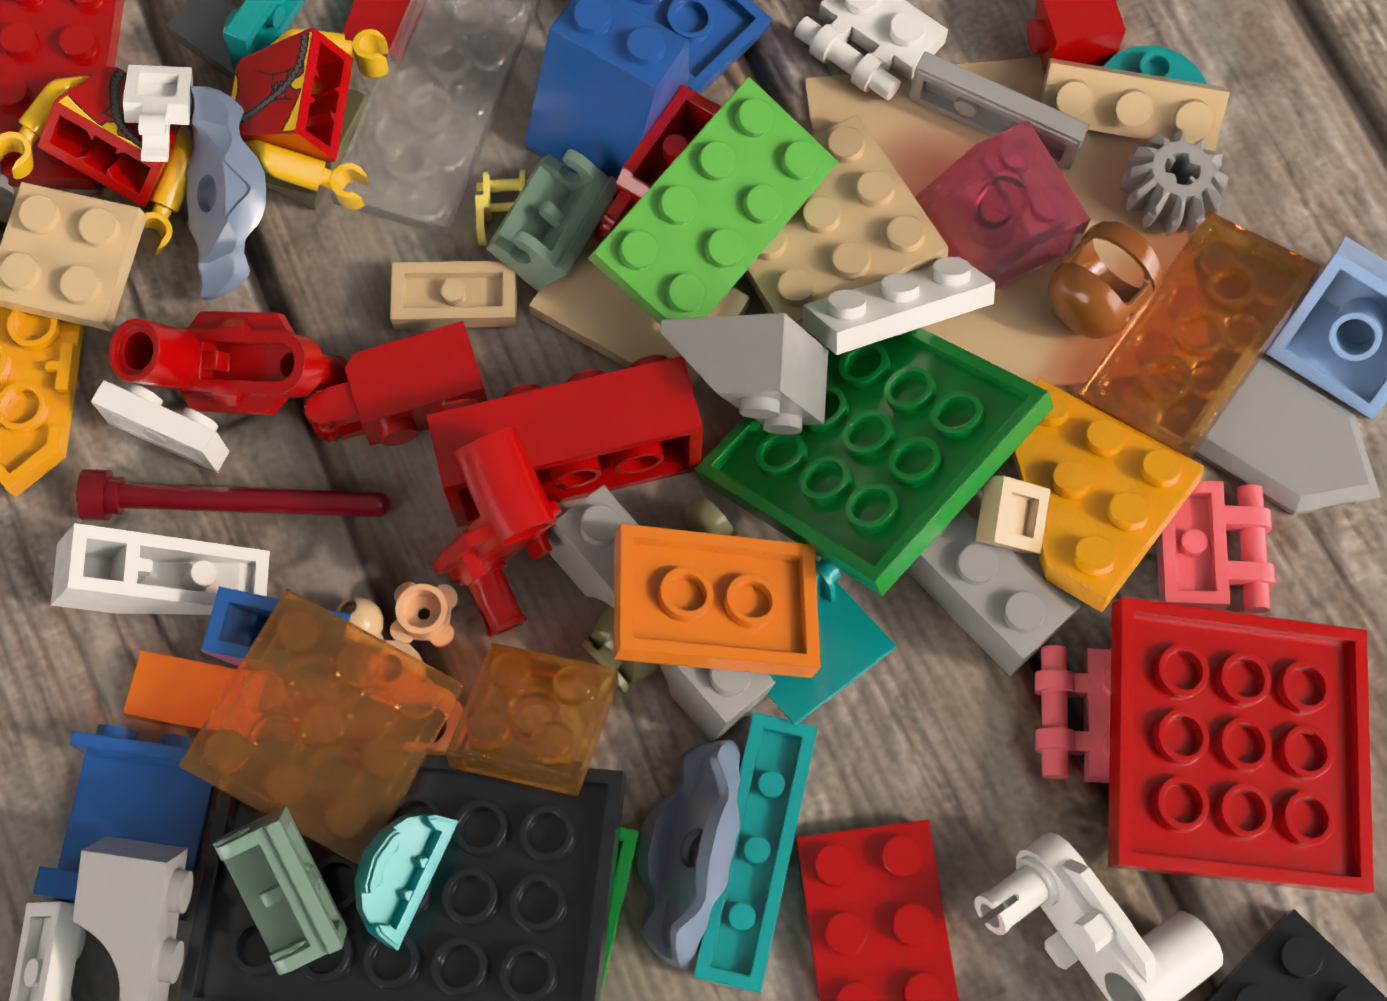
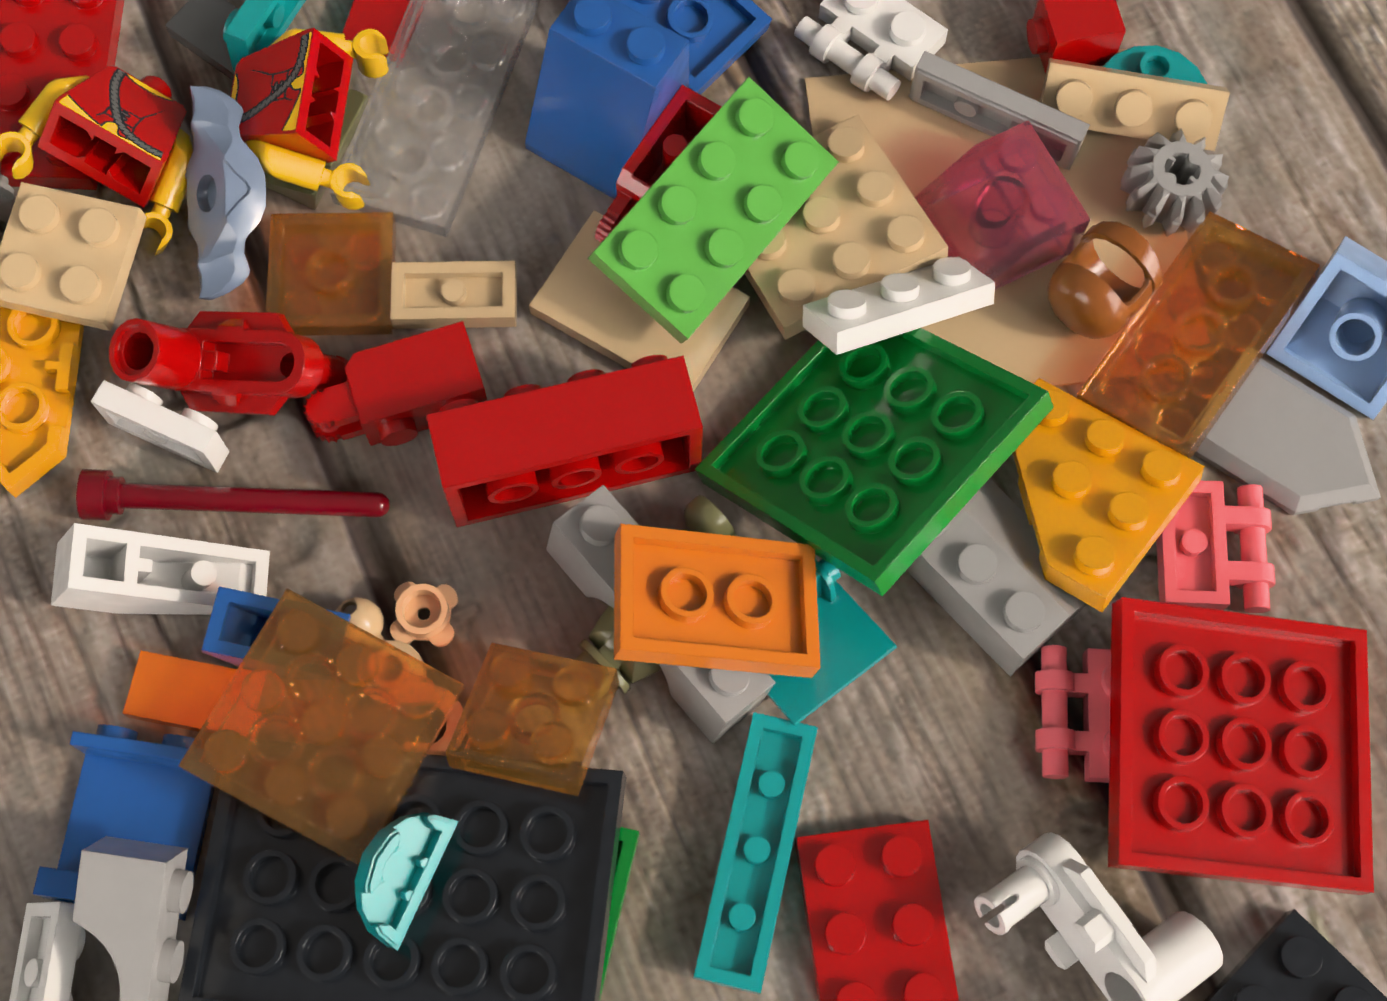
(156, 100): white plate -> none
(283, 890): sand green hinge -> none
(332, 272): none -> clear orange plate
(484, 203): light yellow piece -> none
(511, 517): red piece -> none
(552, 218): sand green hinge -> none
(676, 892): sand blue piece -> none
(758, 365): light grey slope -> none
(1013, 514): tan plate -> none

